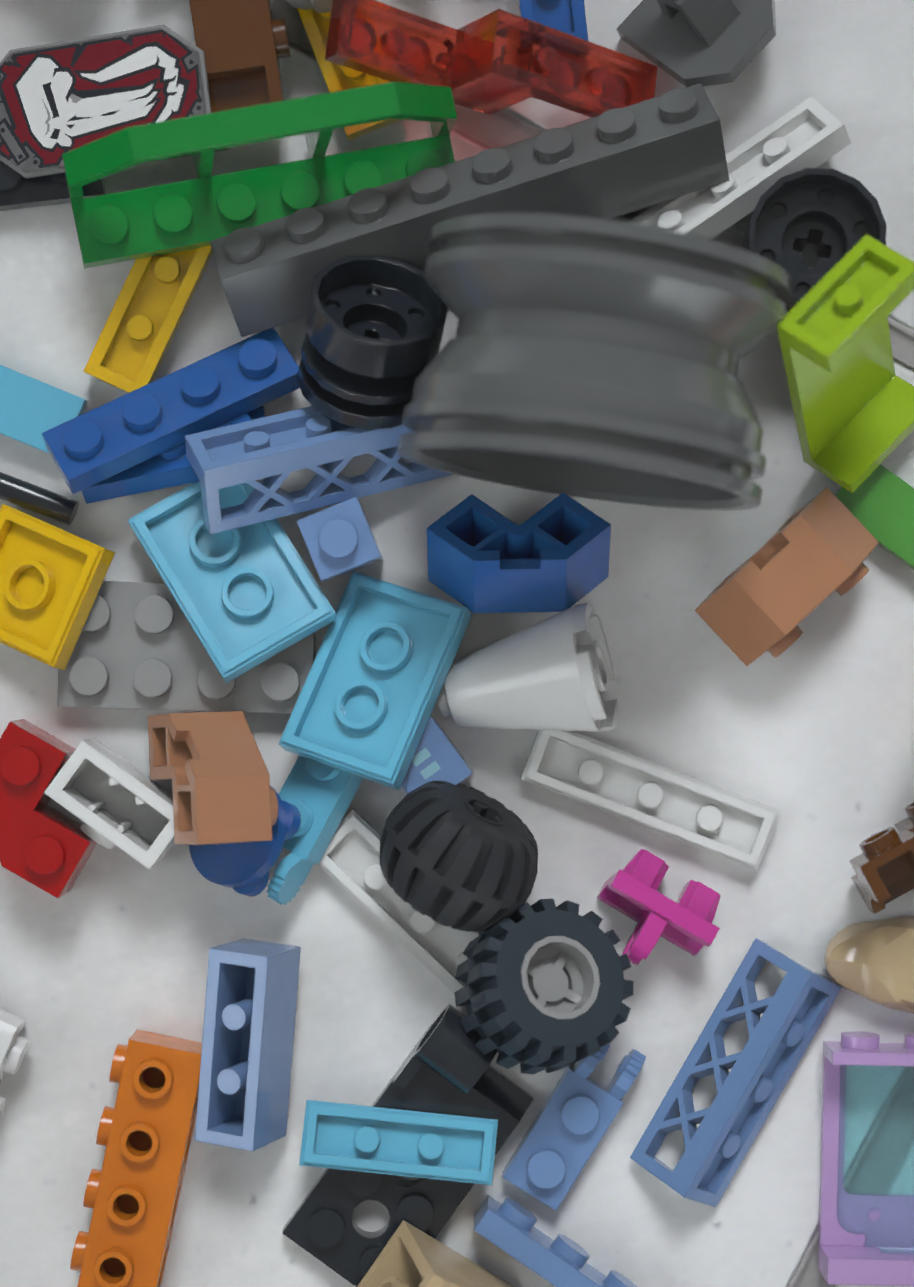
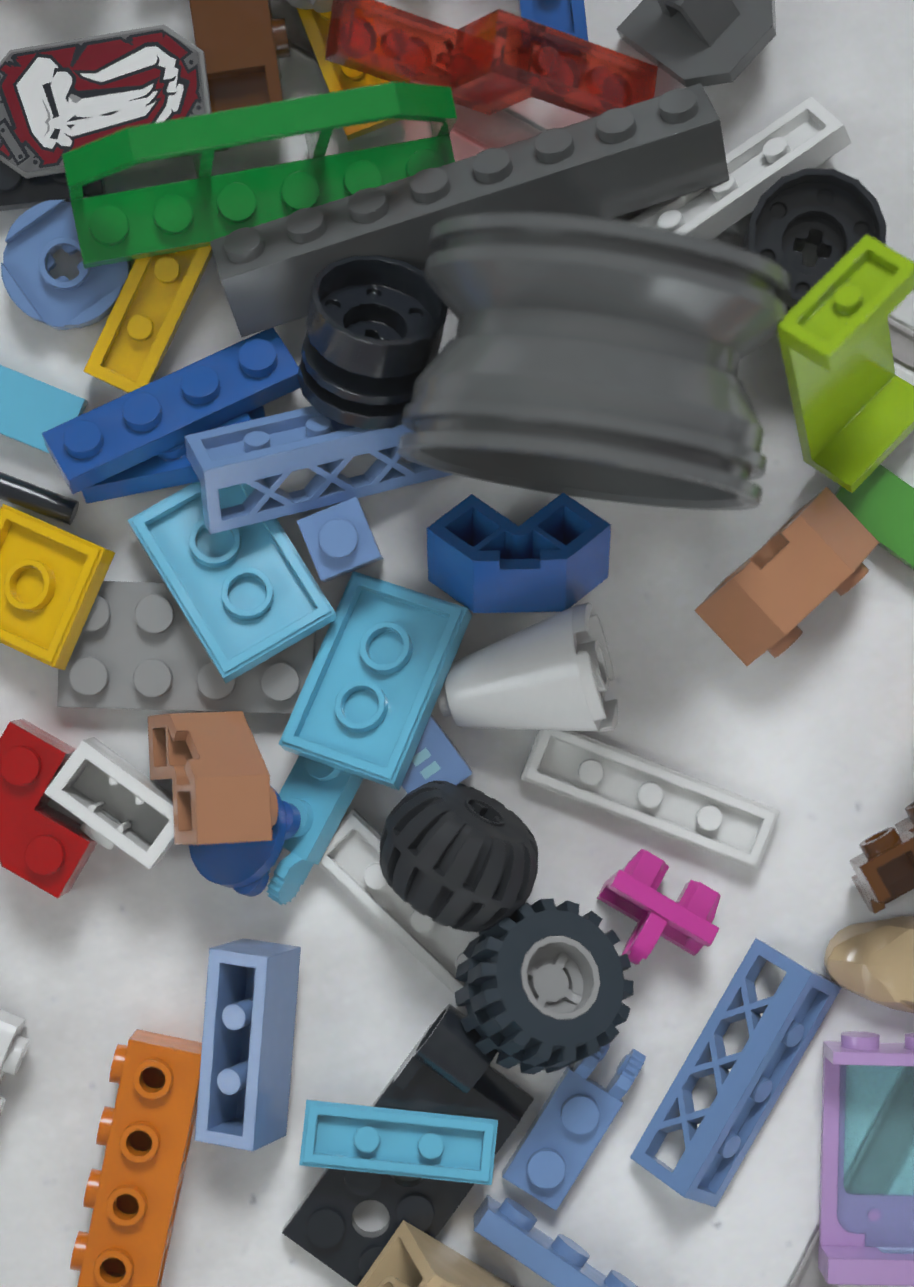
(30, 259): none -> medium blue plate

